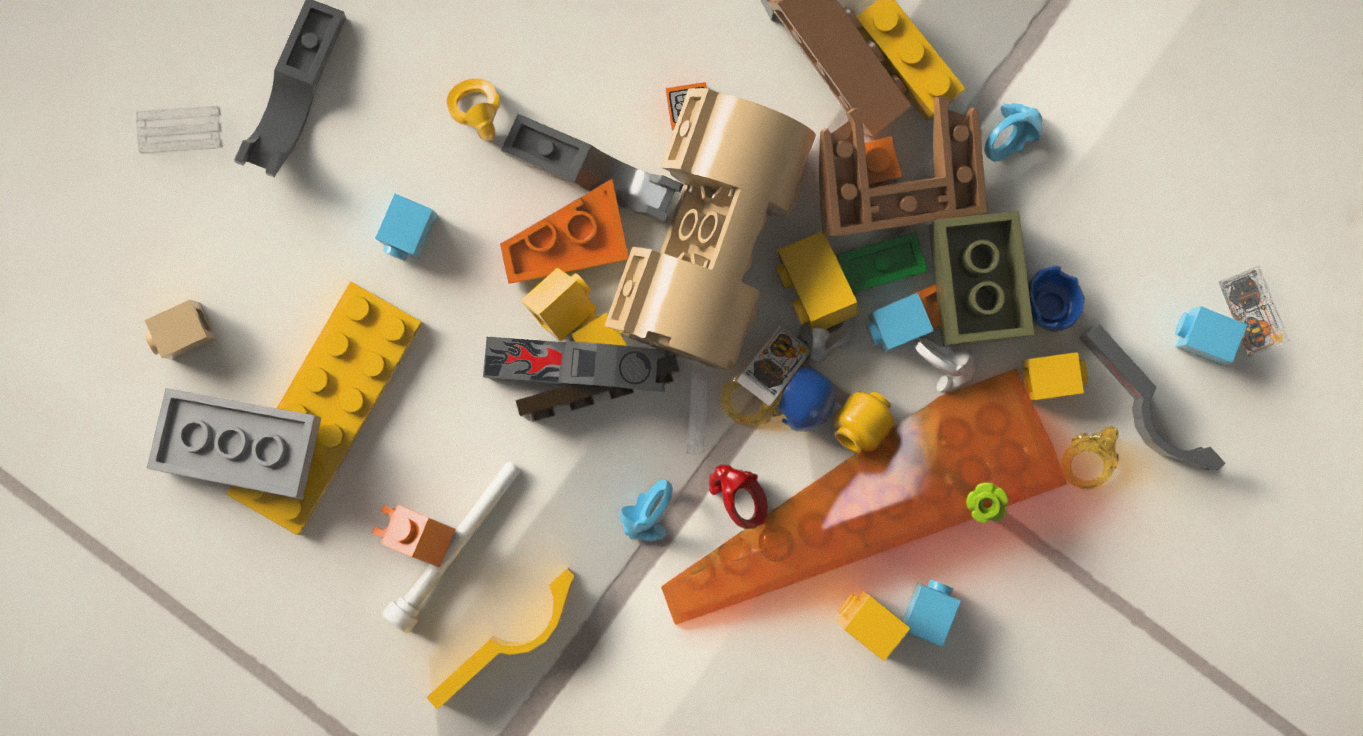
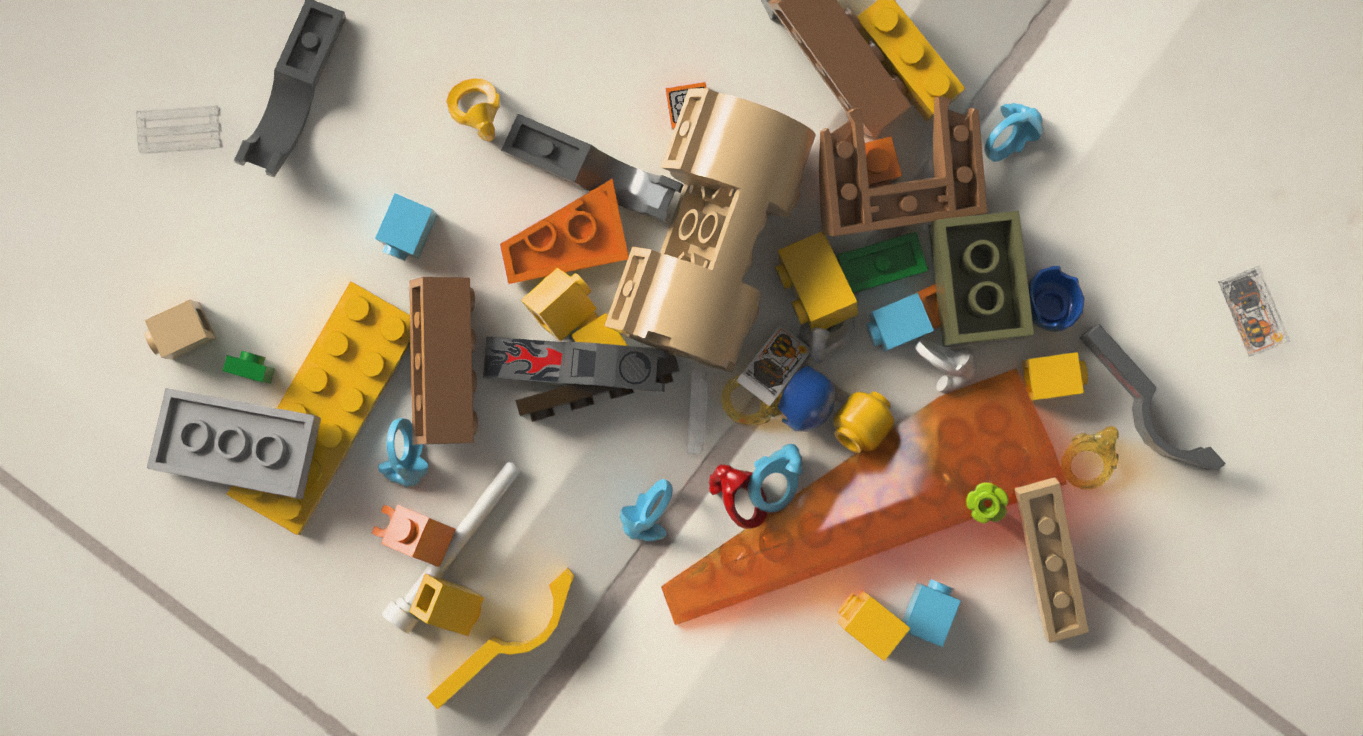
(249, 366): none -> green plate
(411, 466): none -> medium azure piece
(442, 360): none -> medium nougat brick
(446, 605): none -> yellow brick
(783, 461): none -> medium azure piece
(1051, 559): none -> tan plate
(1209, 335): medium azure brick -> none

